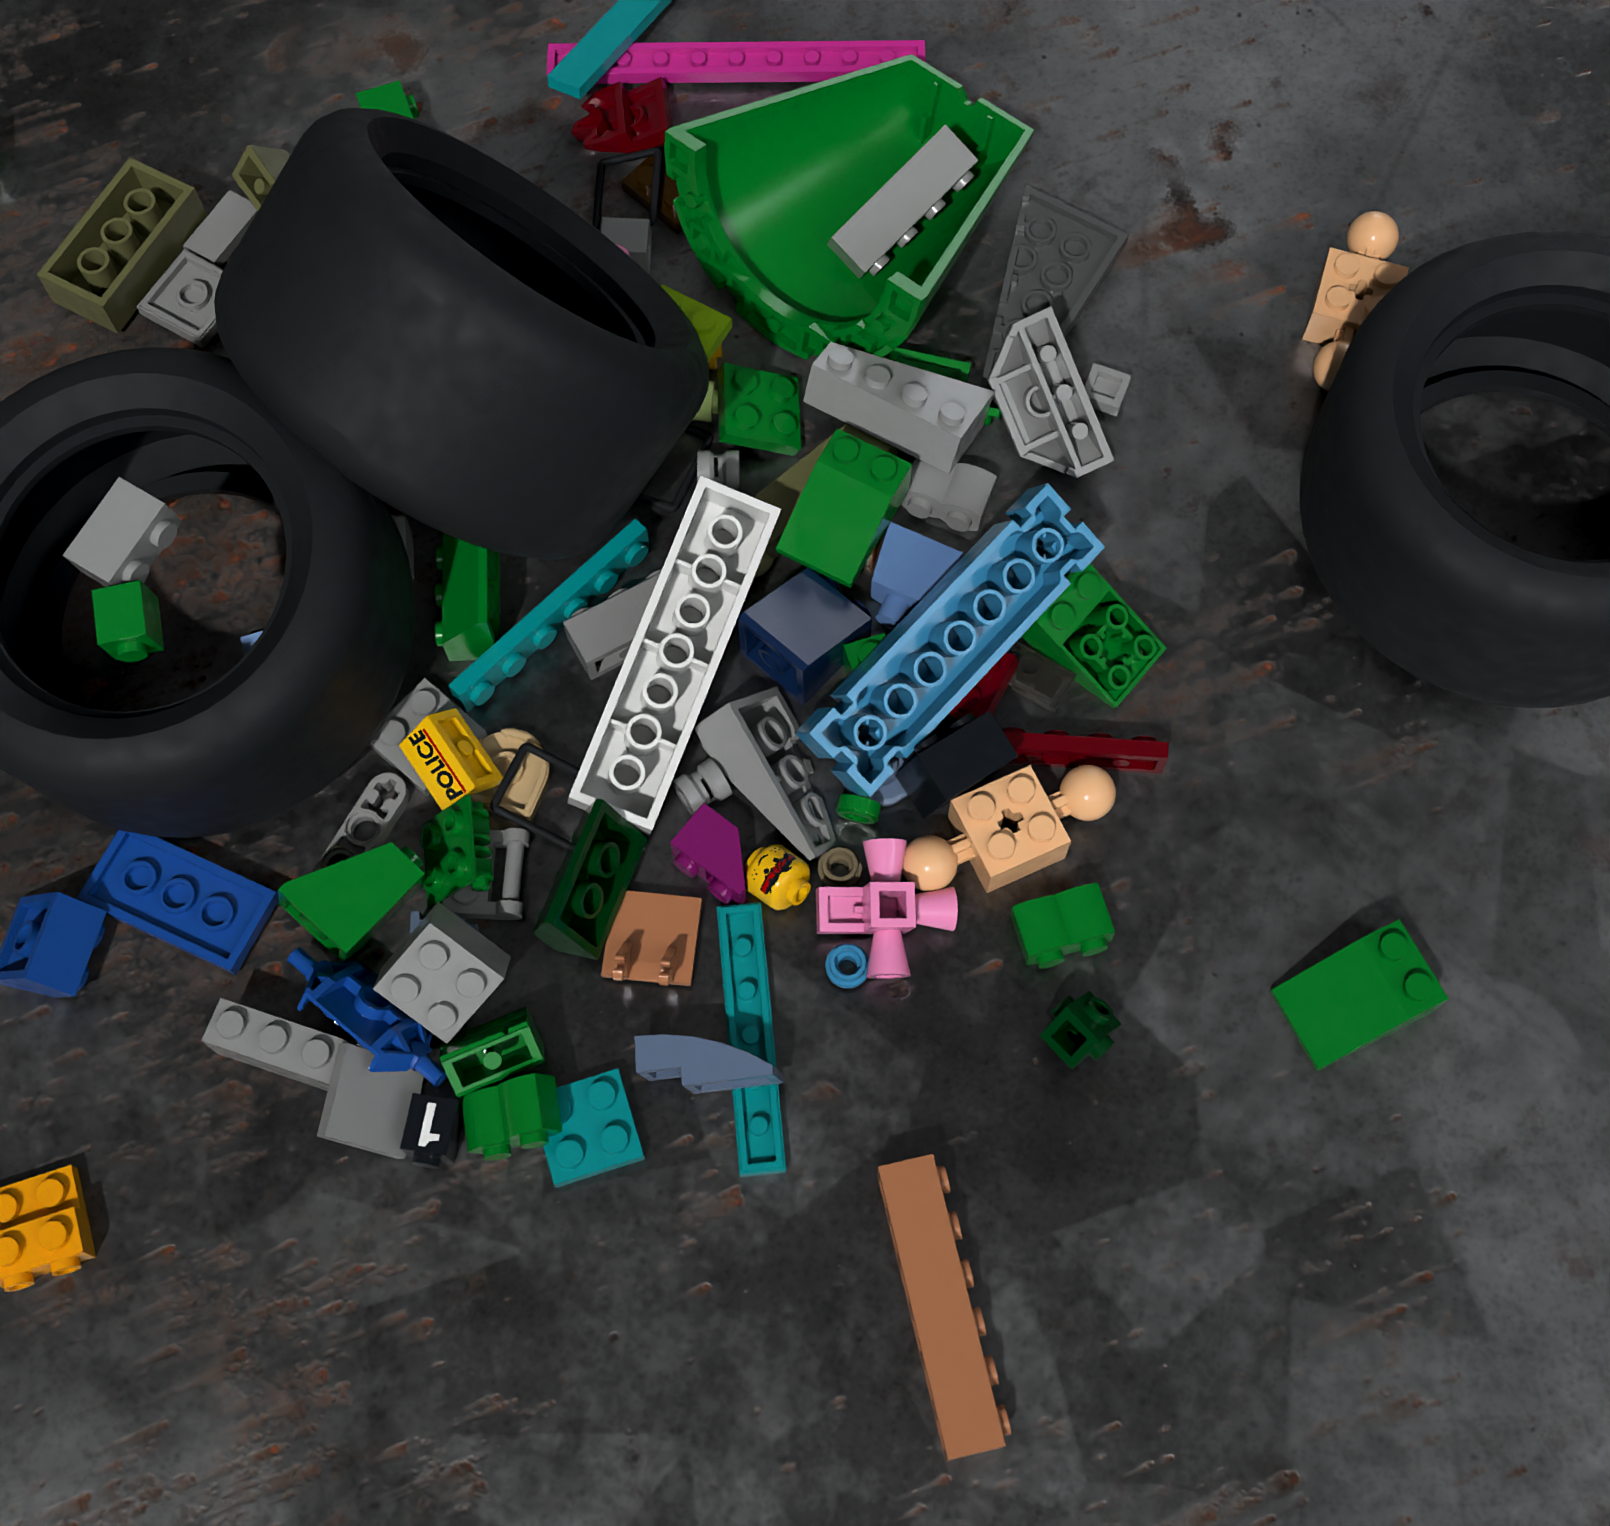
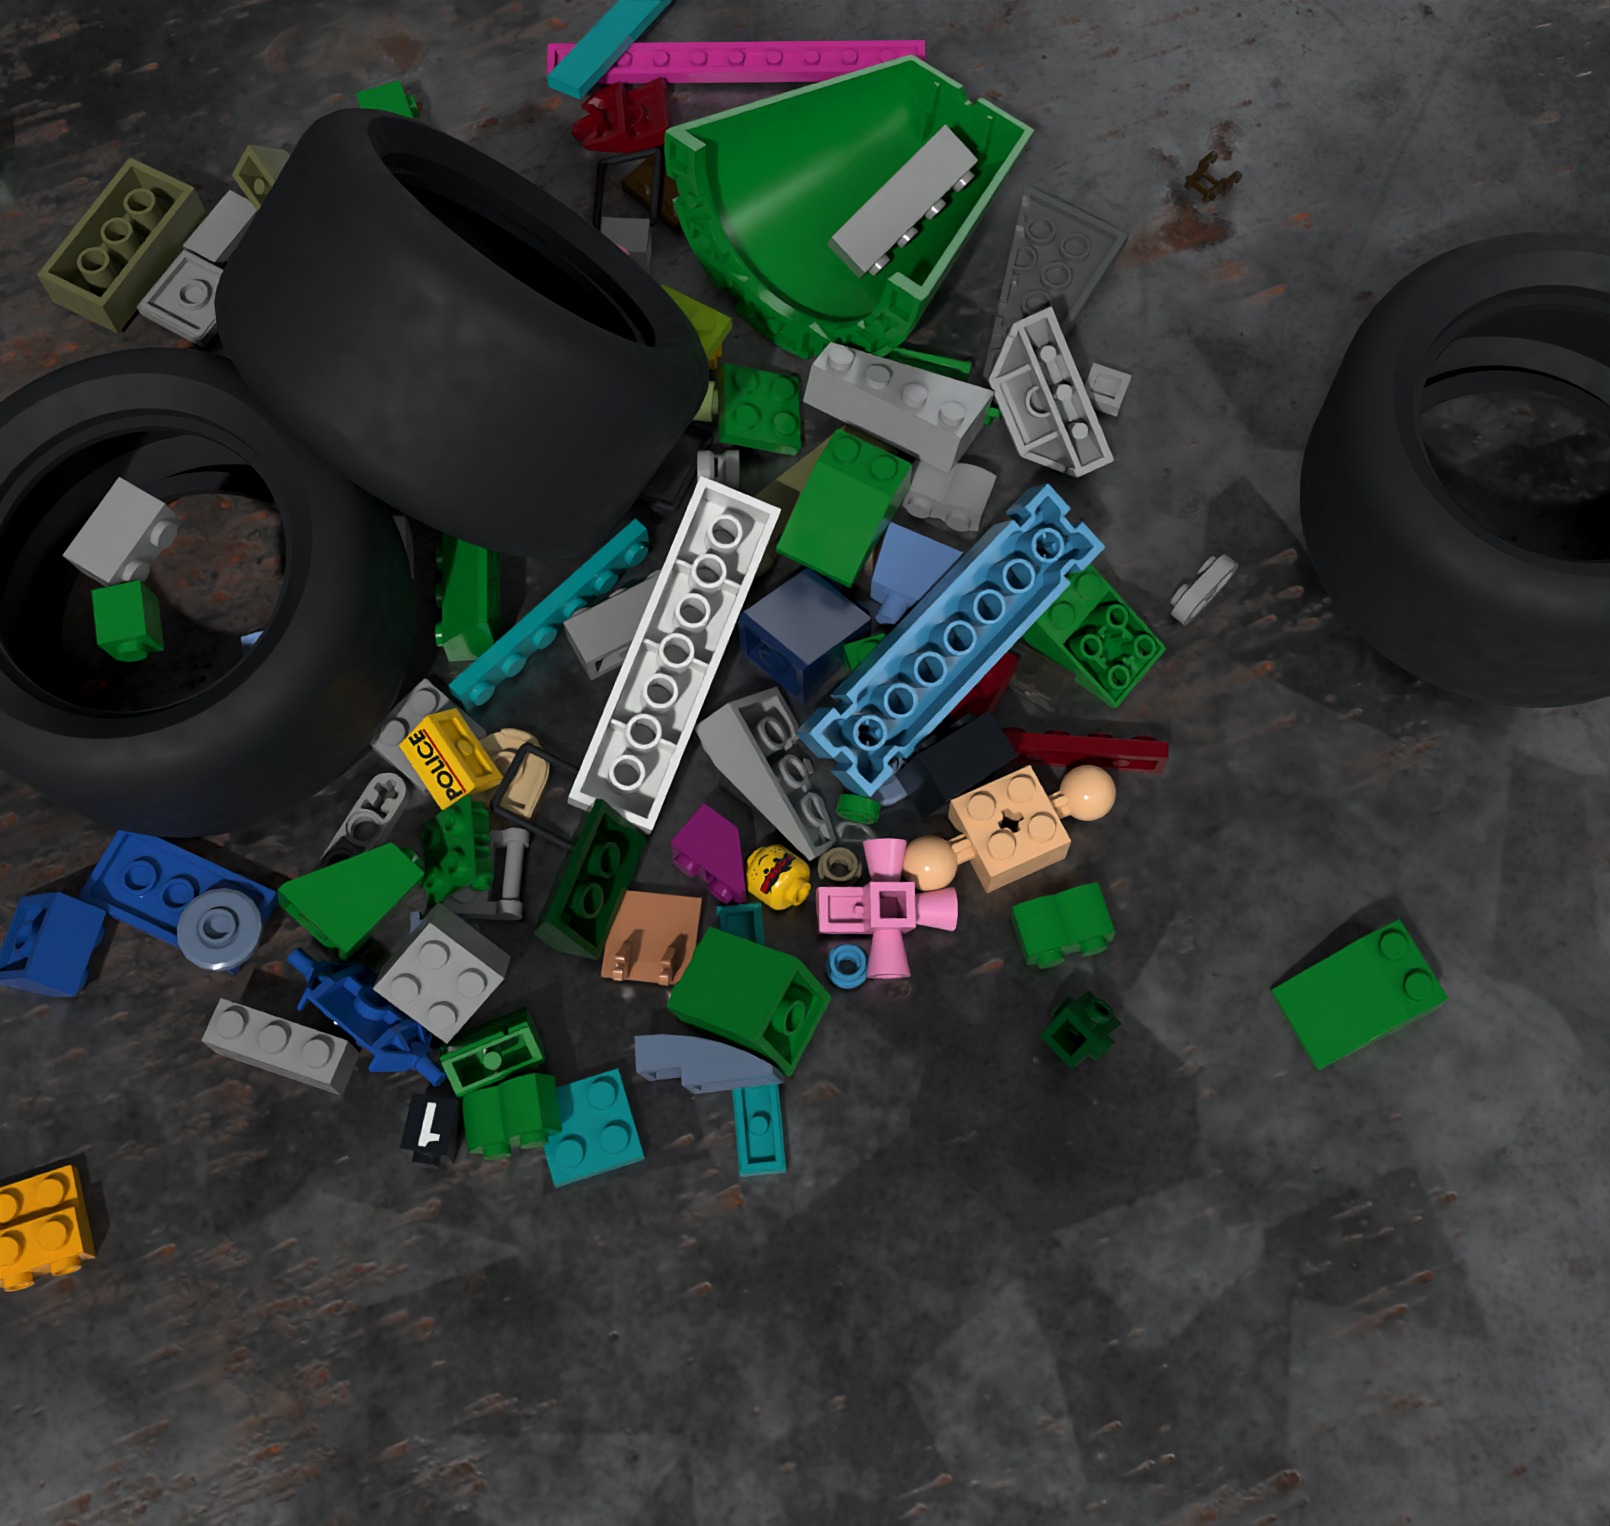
(220, 929): none -> sand blue wheel
(367, 1106): light grey tile -> none
(702, 786): light grey wheel -> none
(750, 998): none -> green slope
(941, 1309): nougat brick -> none
(1213, 577): none -> light grey plate
(1222, 186): none -> dark brown piece
(1350, 289): light nougat brick -> none

